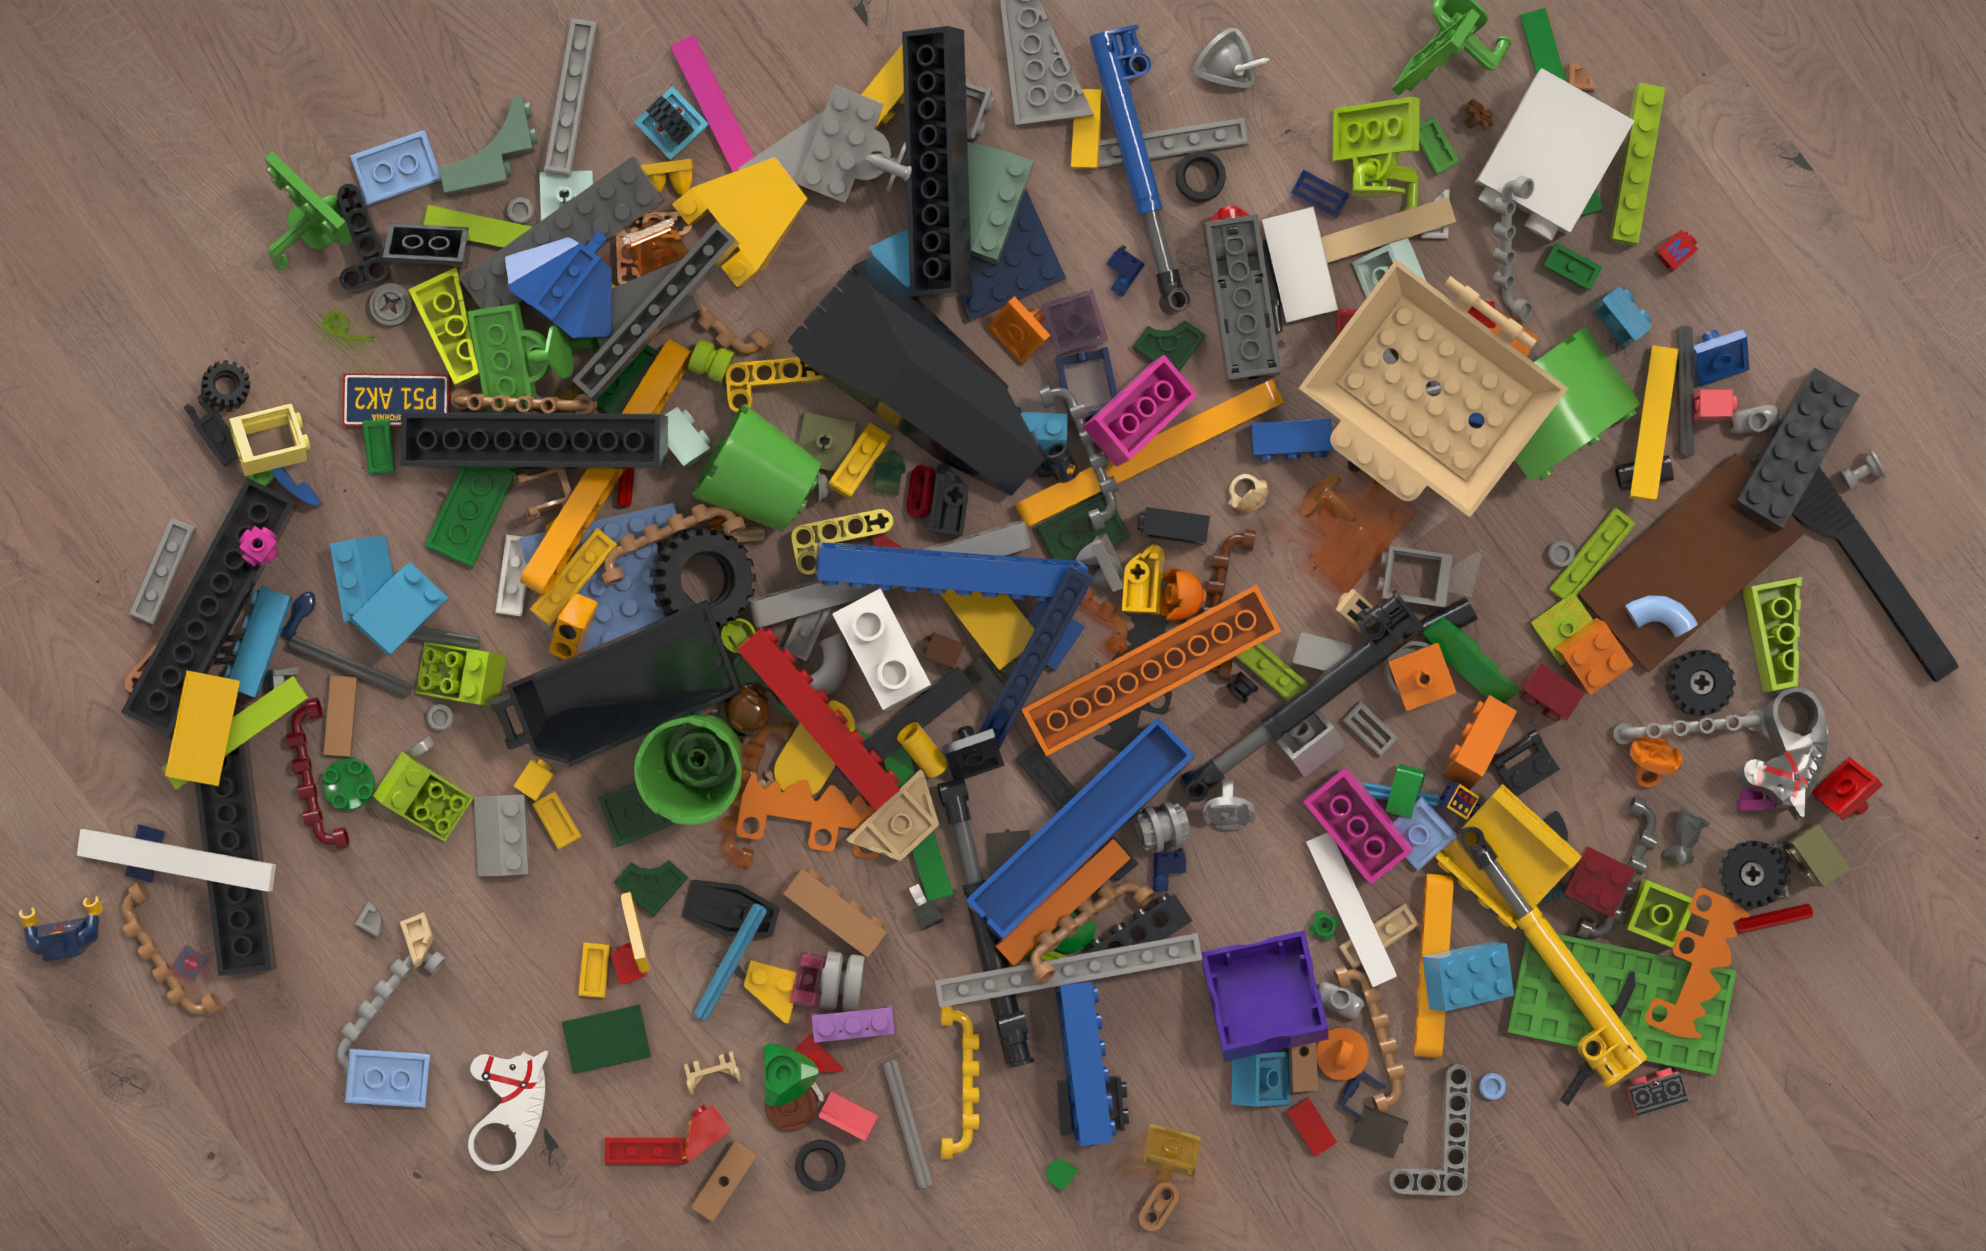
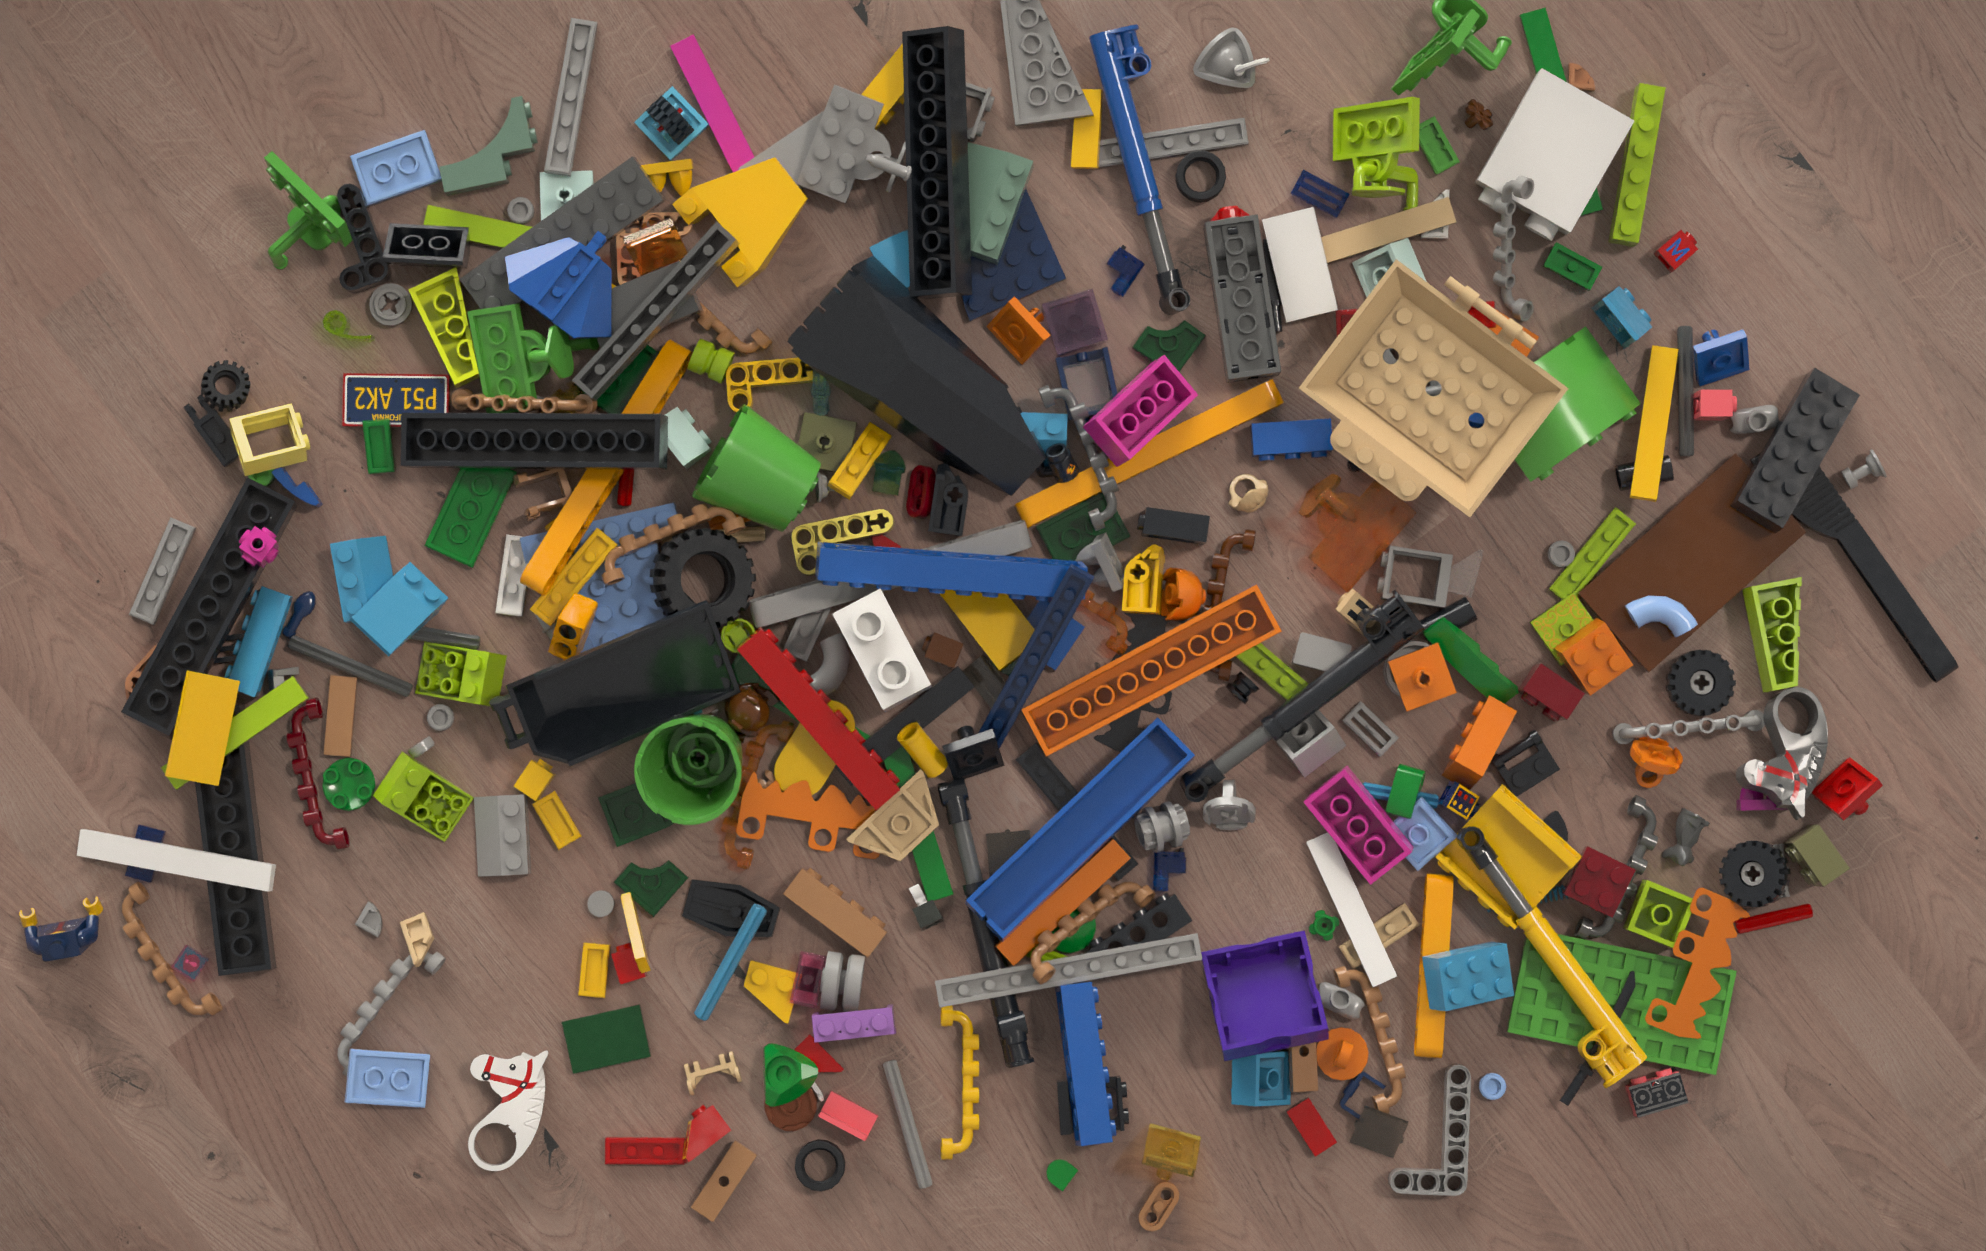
(601, 903): none -> light grey tile
(820, 392): none -> clear light blue axle

